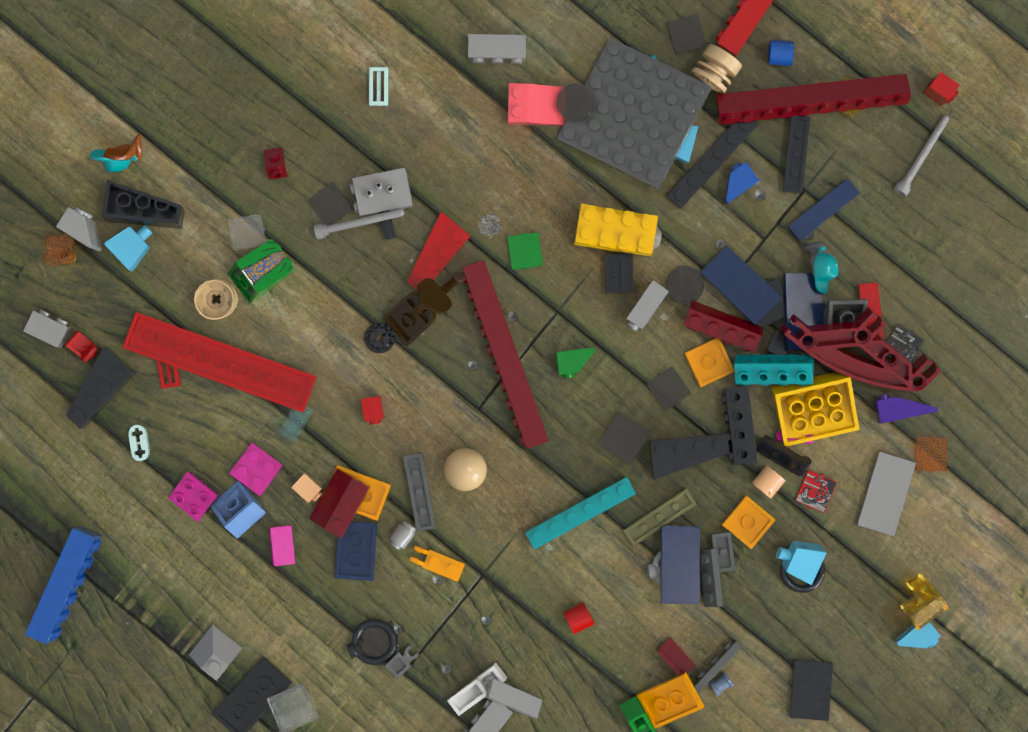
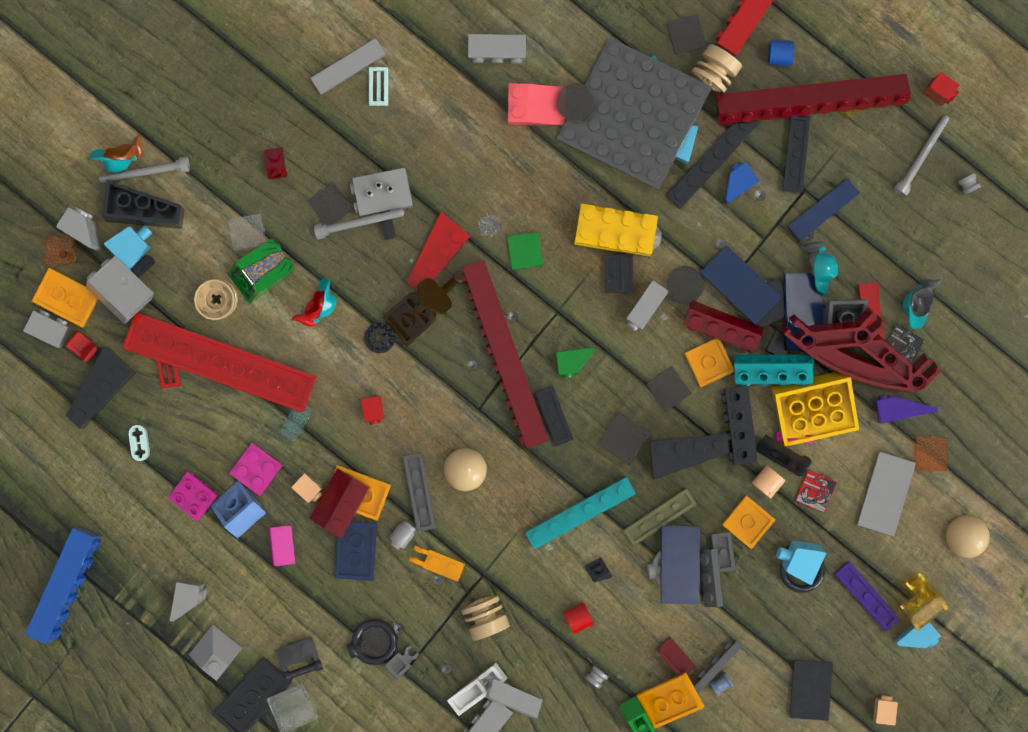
(65, 297): none -> light orange tile
(120, 287): none -> light grey piece
(180, 165): none -> light grey piece
(186, 597): none -> light grey slope
(296, 653): none -> black plate
(319, 307): none -> hair
(348, 66): none -> light grey tile
(485, 618): none -> tan wheel
(554, 416): none -> black tile
(596, 677): none -> light grey wheel
(598, 570): none -> black slope
(867, 596): none -> dark purple tile
(885, 710): none -> light nougat brick
(918, 303): none -> dark grey hair
(967, 536): none -> tan piece
(969, 184): none -> light grey wheel

